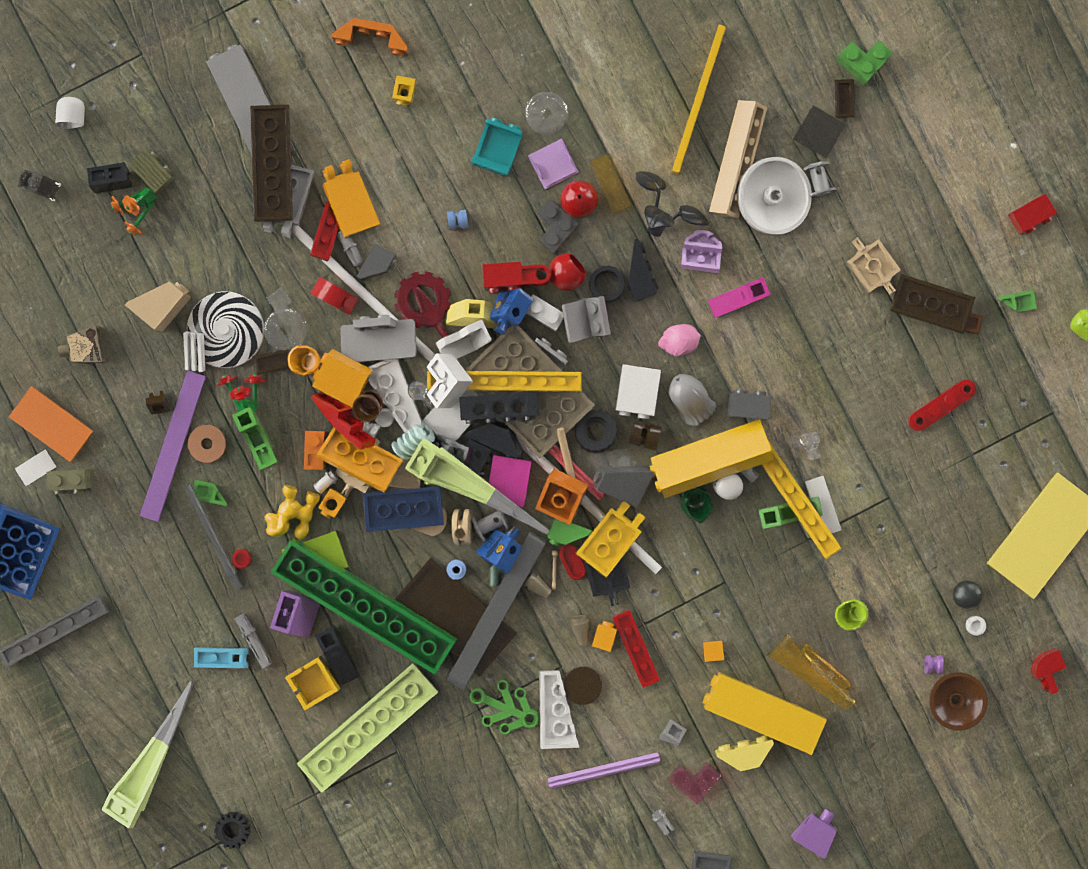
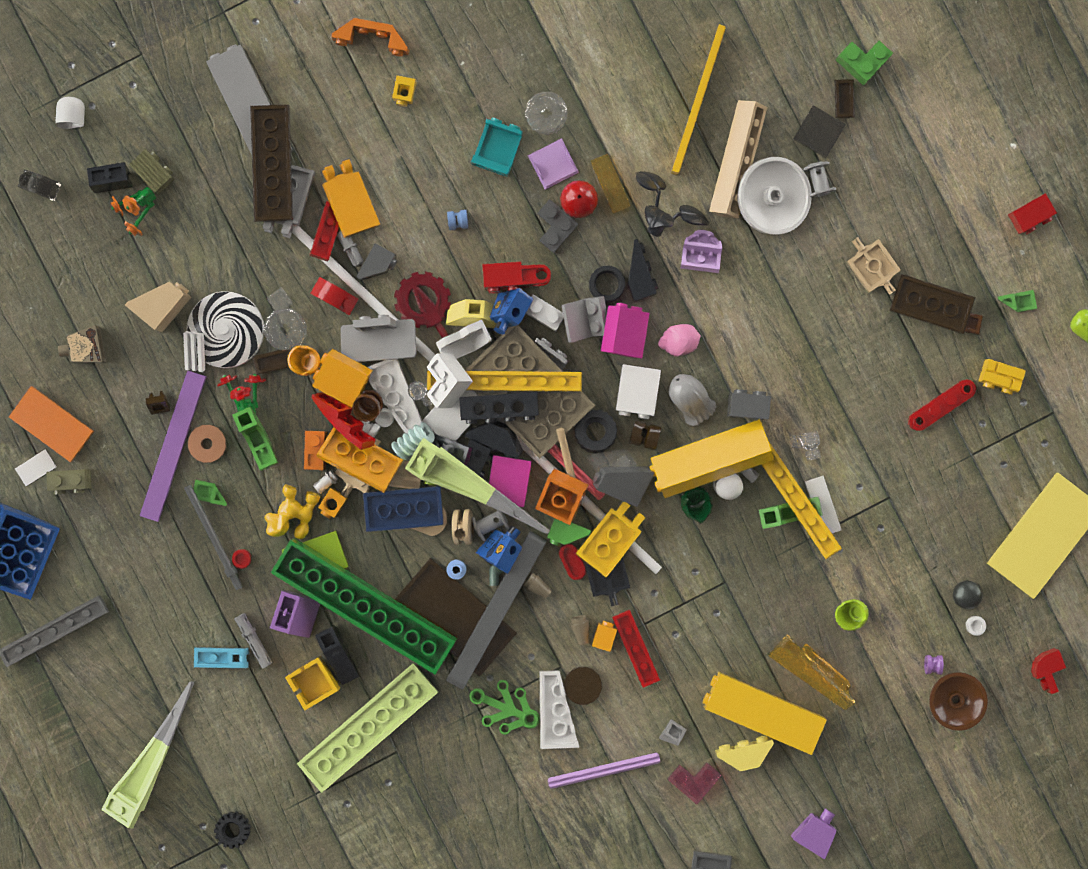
(554, 553): tan hinge -> none
(567, 272): red helmet -> none
(625, 331): none -> dark pink brick
(660, 818): light grey pin -> none
(713, 651): light orange tile -> none
(739, 297): dark pink slope -> none
(1002, 376): none -> yellow brick

